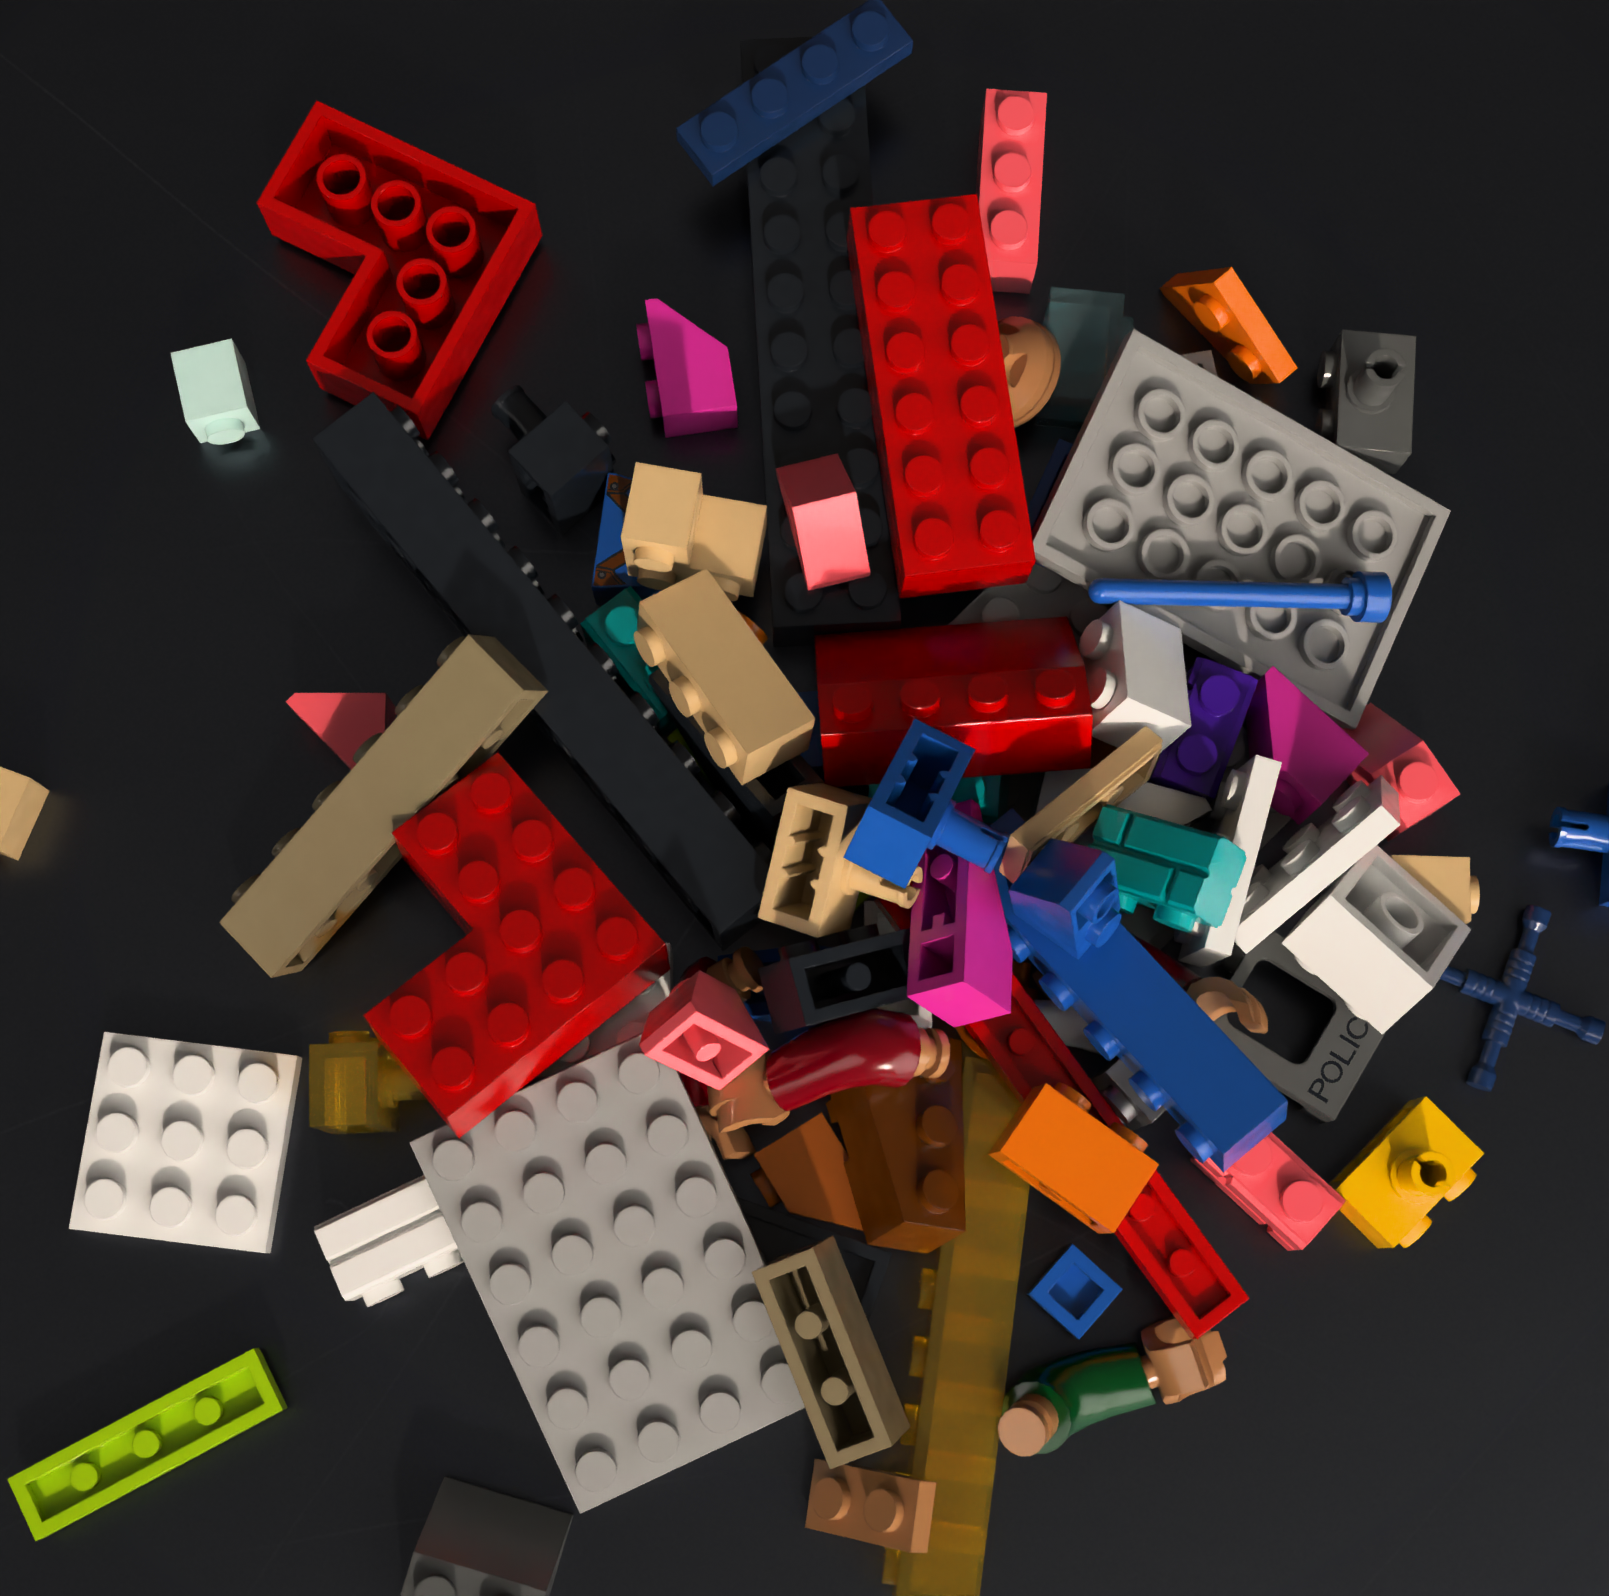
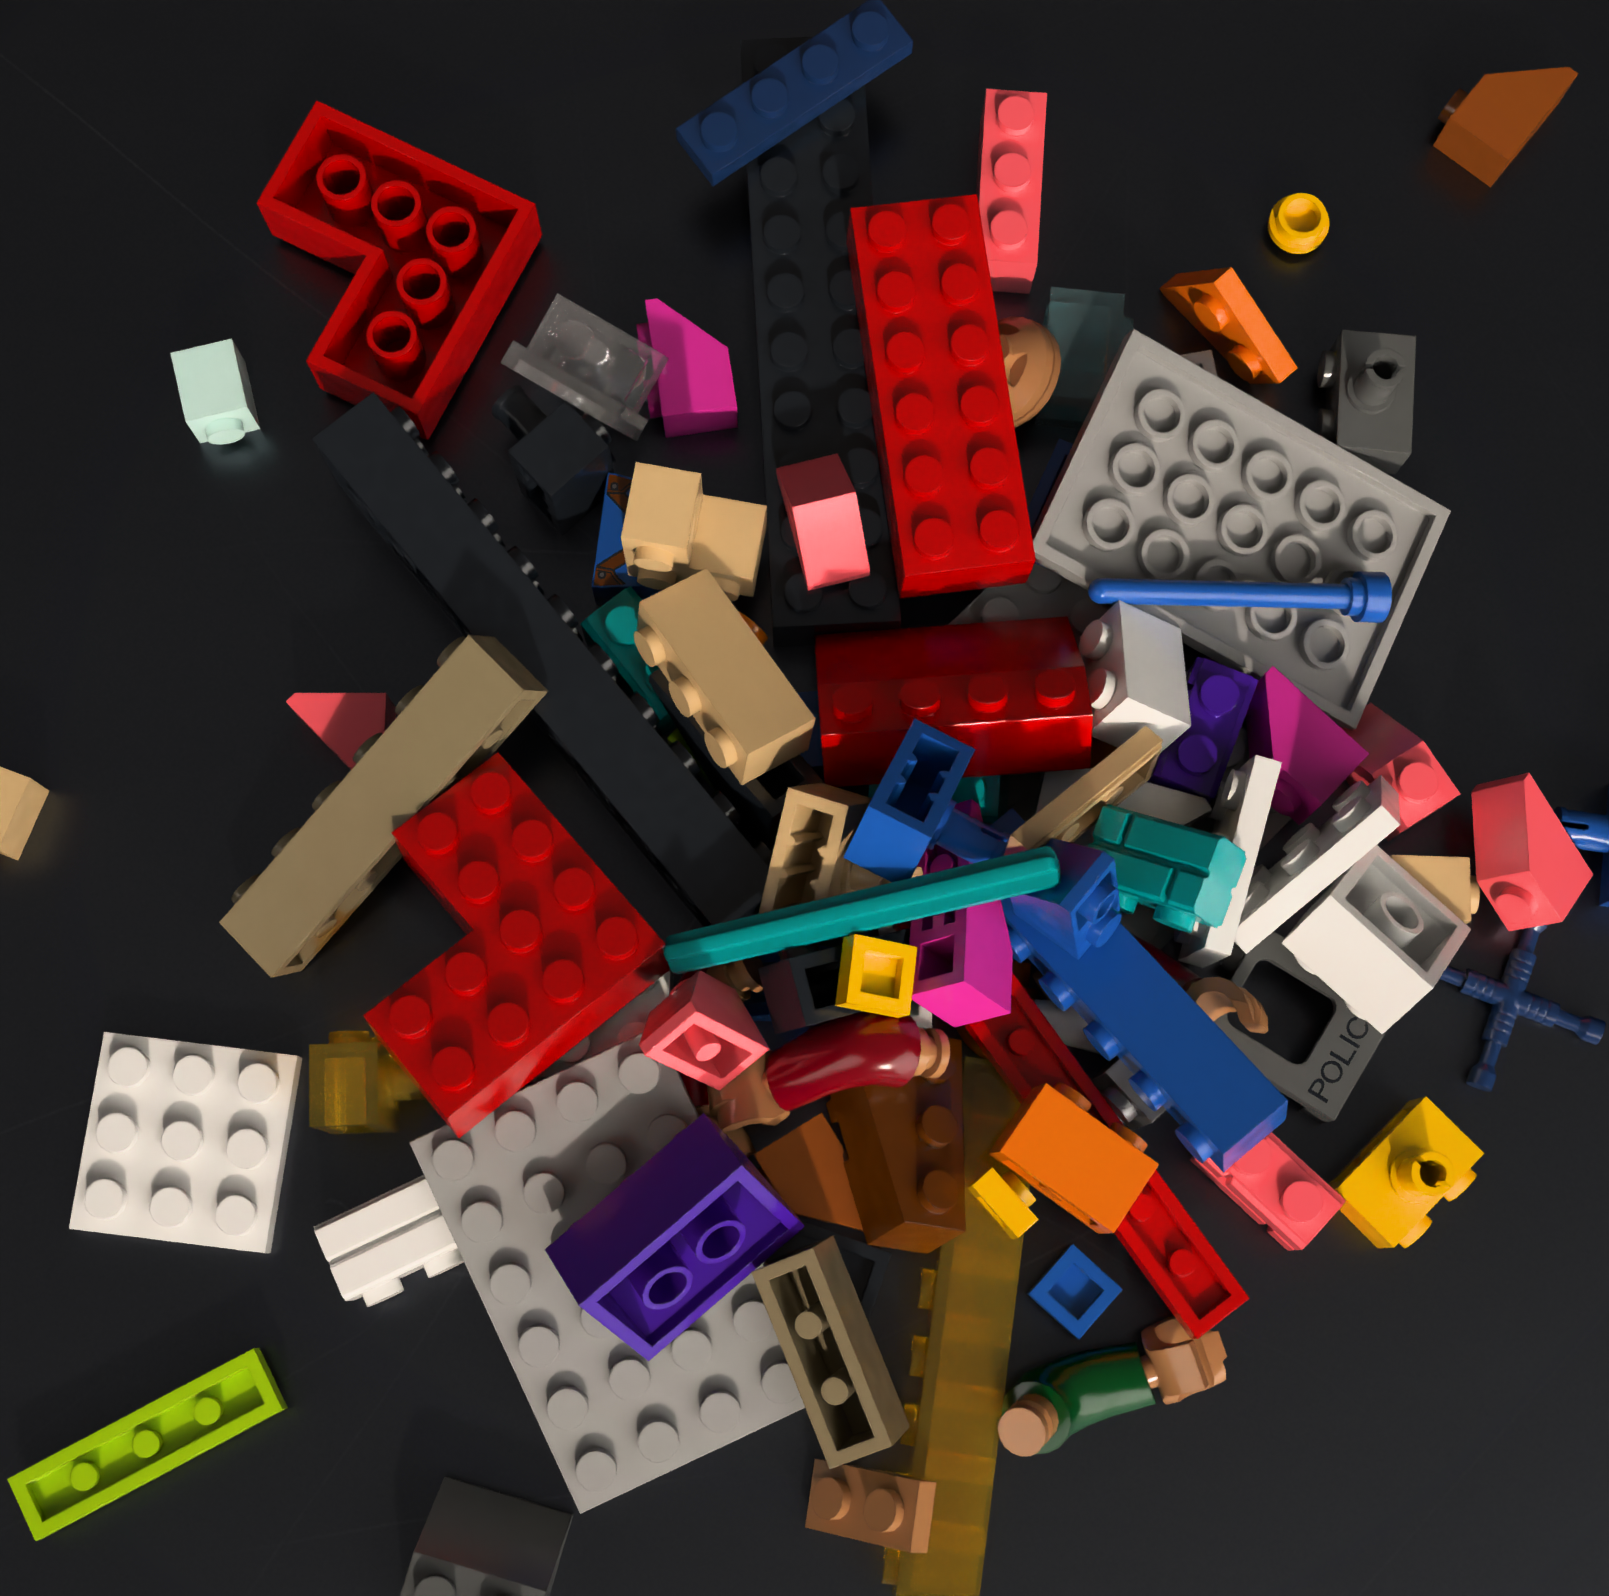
(590, 365): none -> clear bracket
(673, 1238): none -> dark purple slope
(864, 910): none -> teal axle
(876, 976): none -> yellow plate
(1005, 1201): none -> yellow plate
(1298, 223): none -> yellow plate
(1499, 118): none -> dark orange slope
(1524, 854): none -> coral slope

